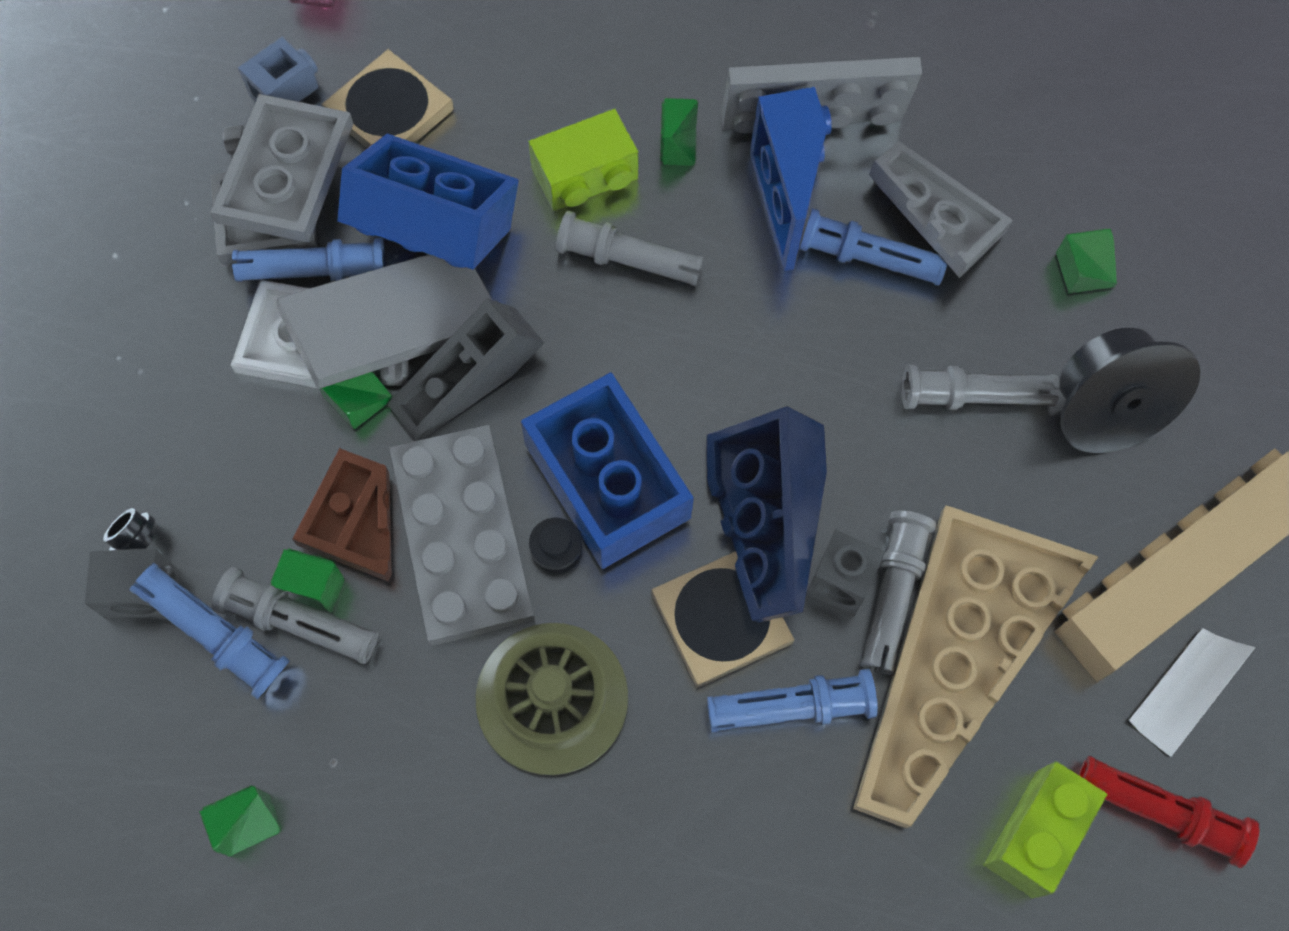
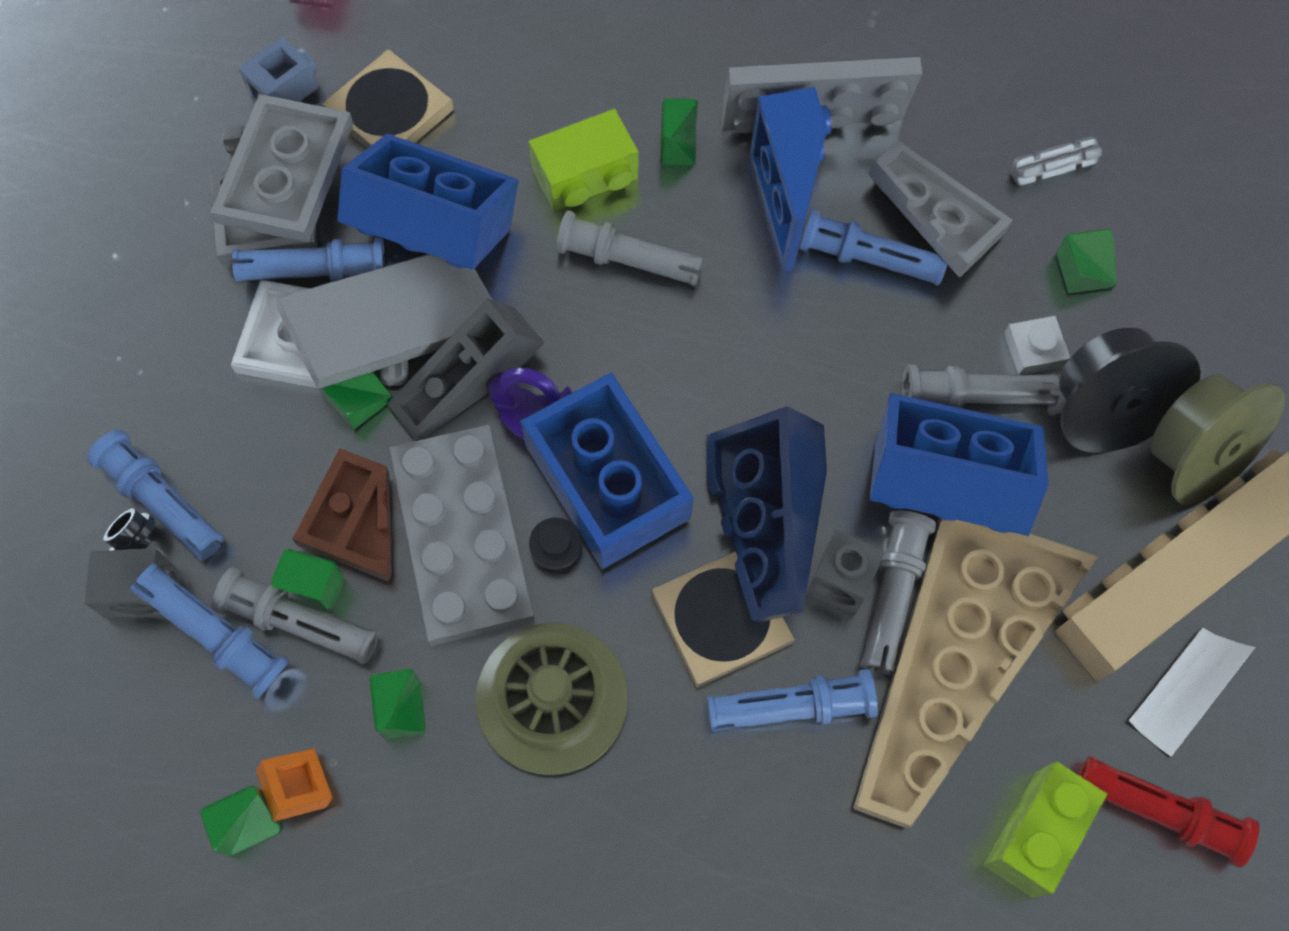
(142, 480): none -> medium blue pin
(293, 784): none -> orange plate
(397, 704): none -> green slope
(519, 403): none -> dark purple piece
(959, 465): none -> blue brick
(1036, 345): none -> white plate
(1055, 160): none -> light grey axle
(1215, 434): none -> olive piece

